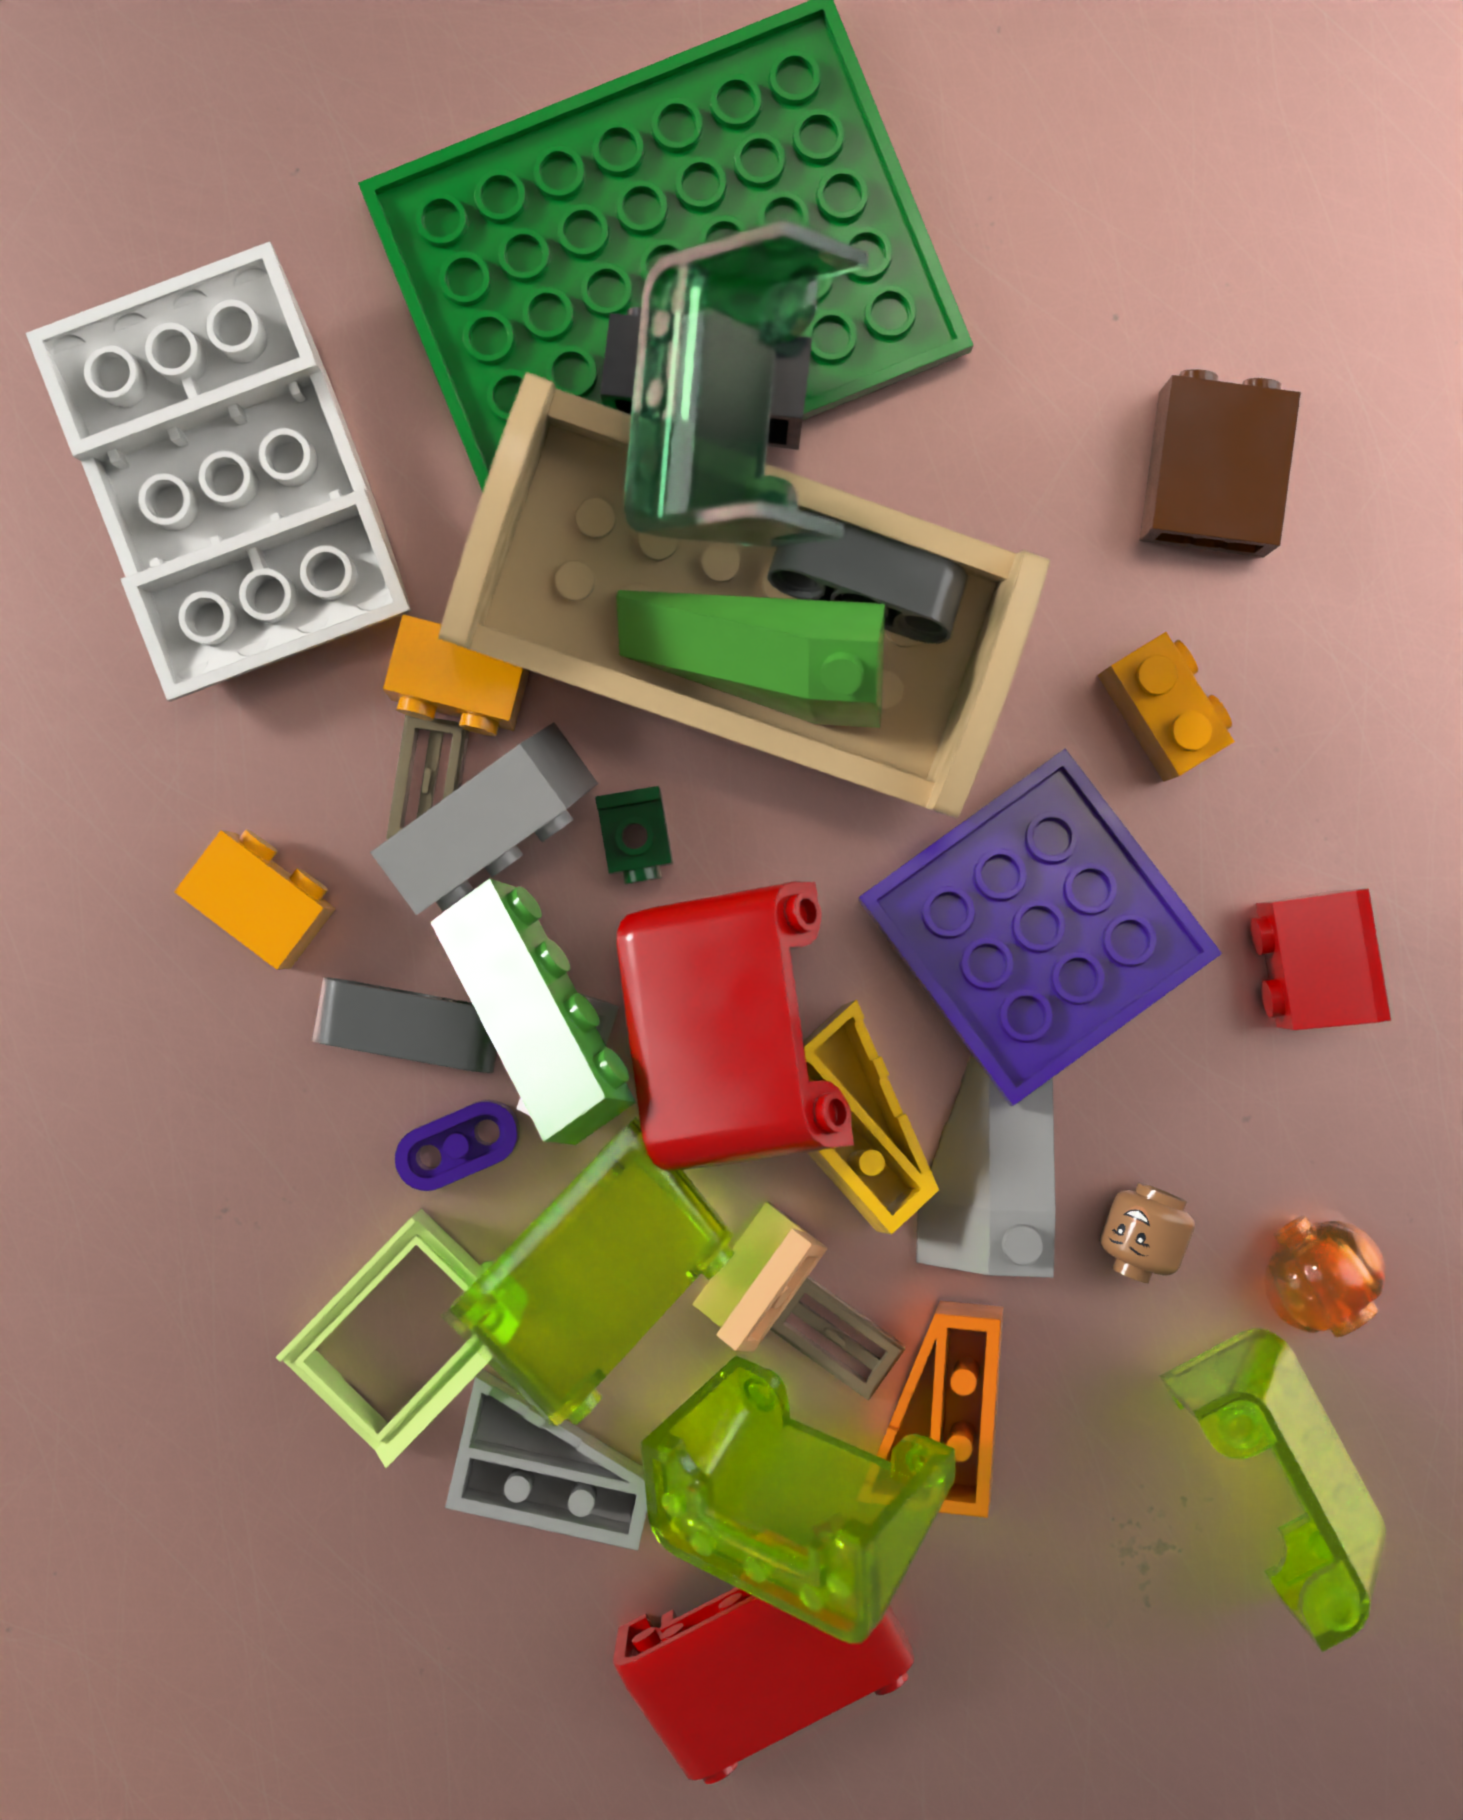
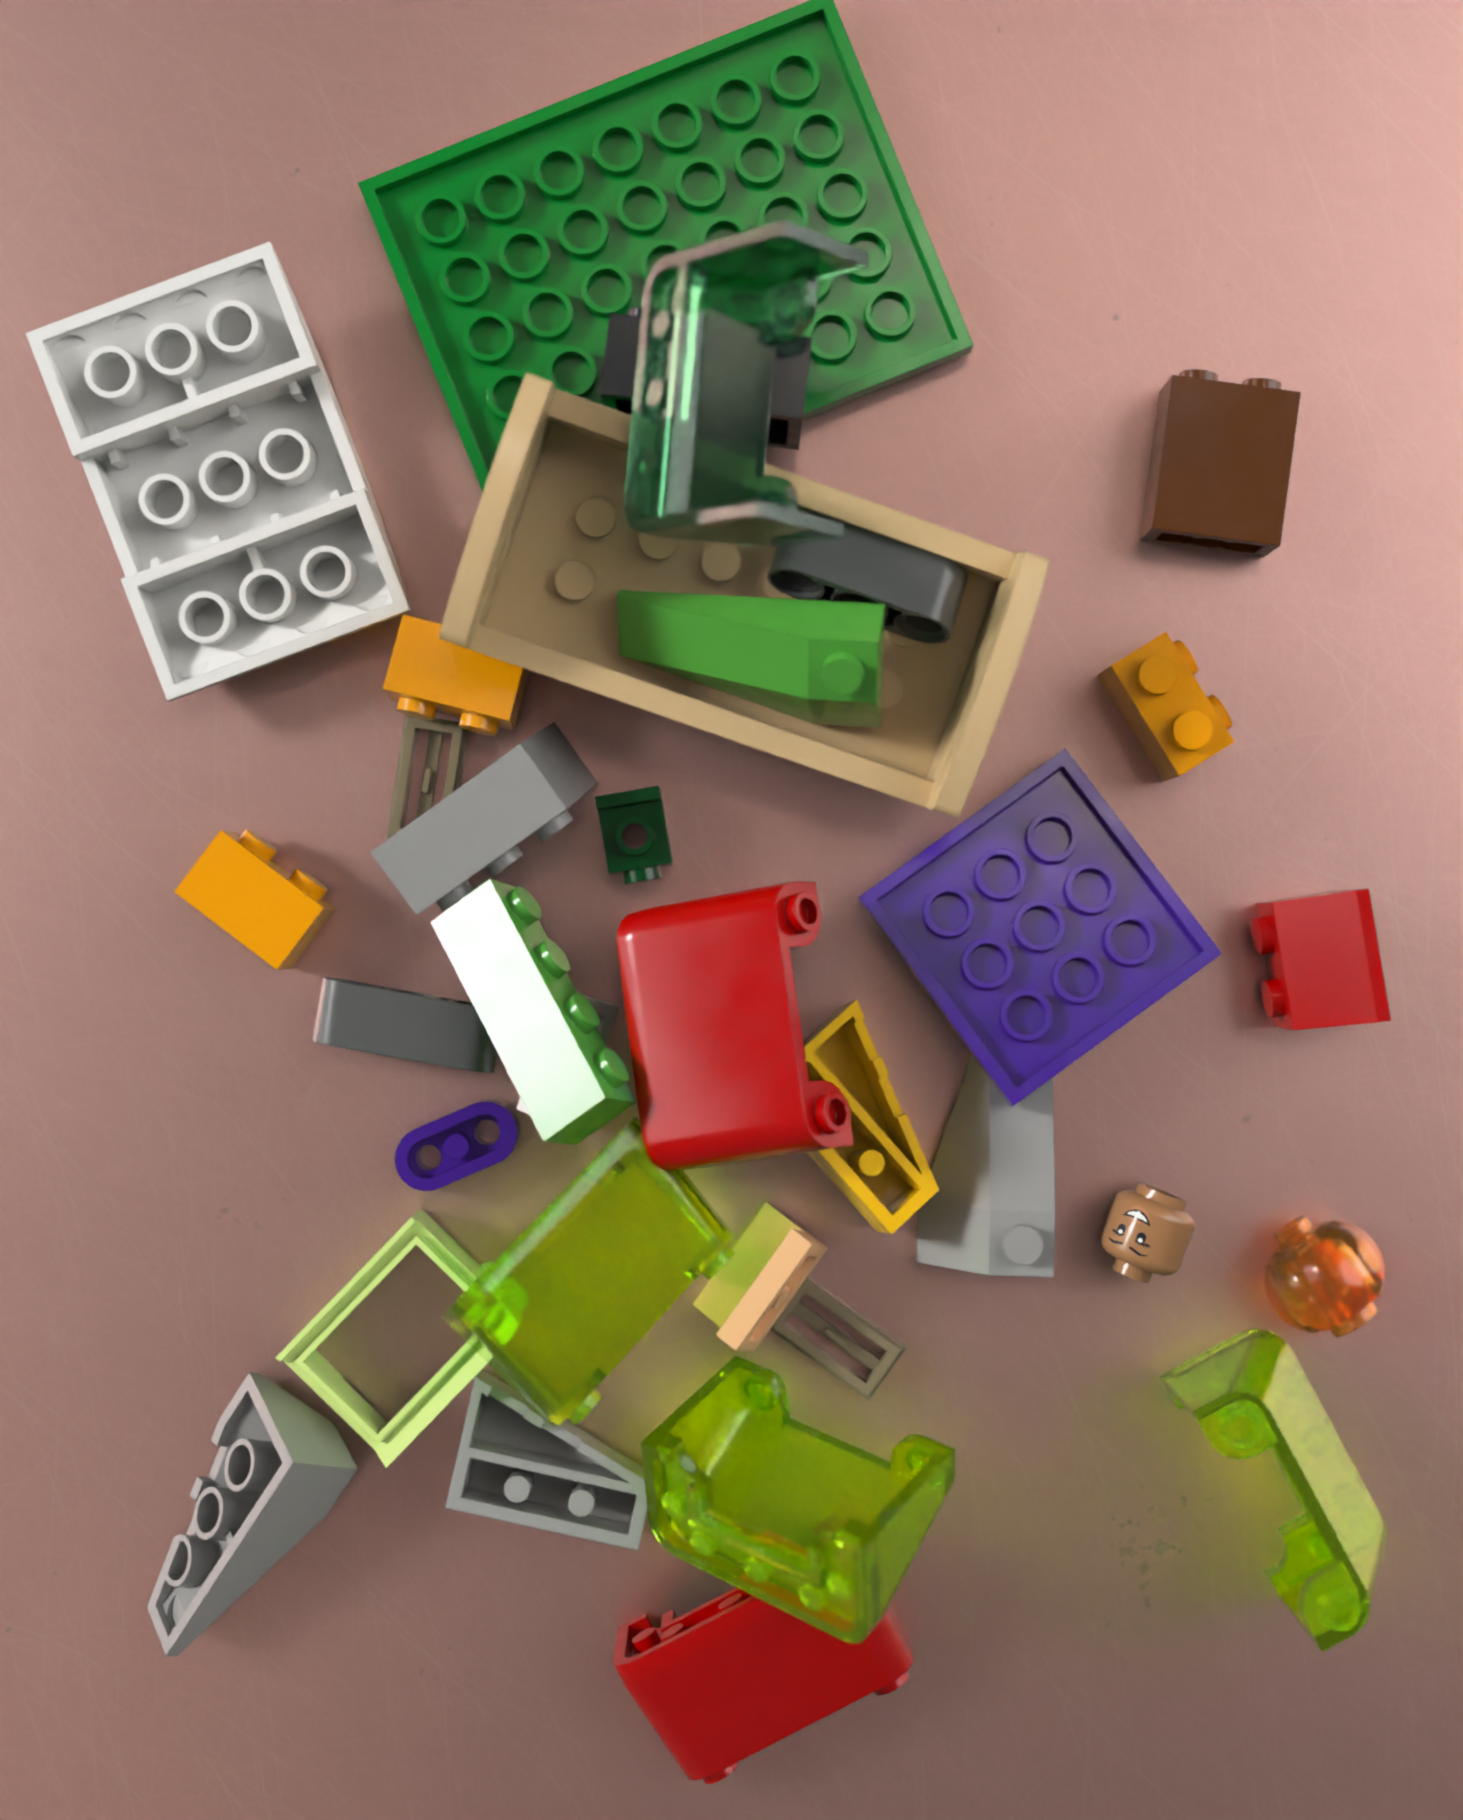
(265, 1492): none -> light grey wedge
(956, 1399): orange wedge -> none

